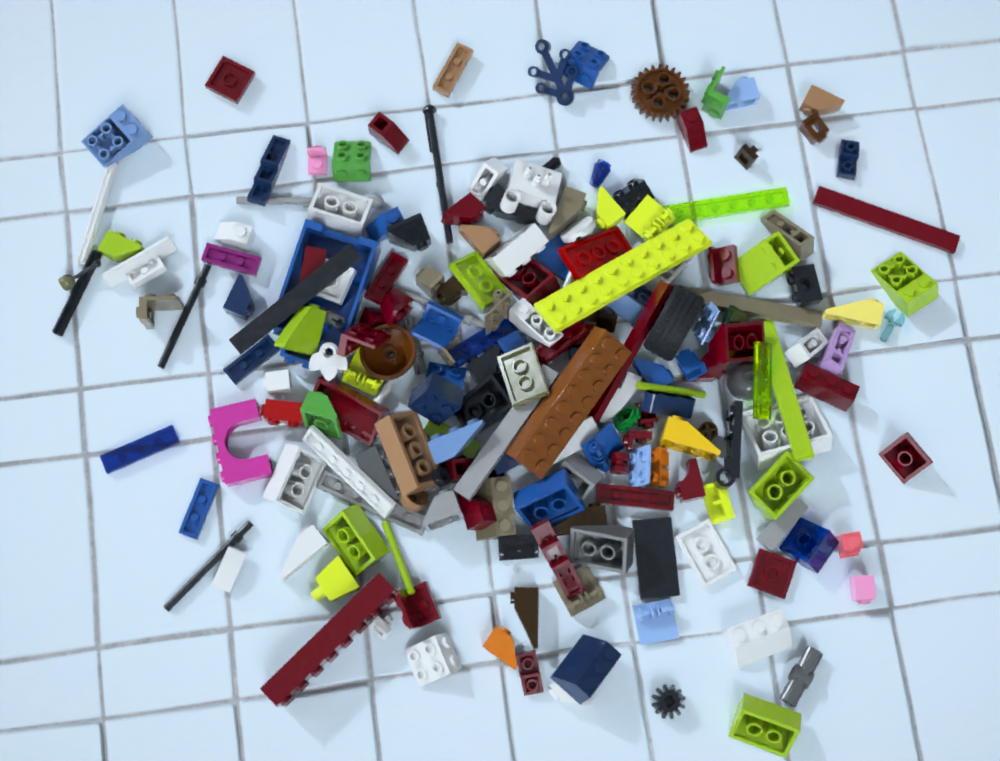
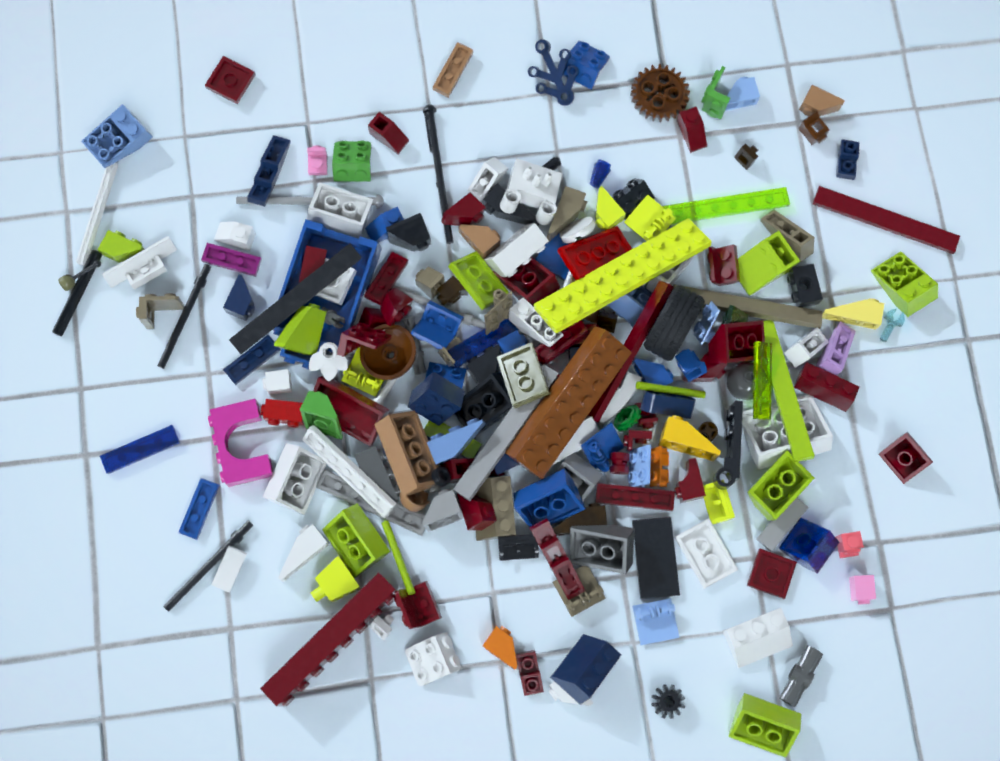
(526, 607): dark brown slope -> none

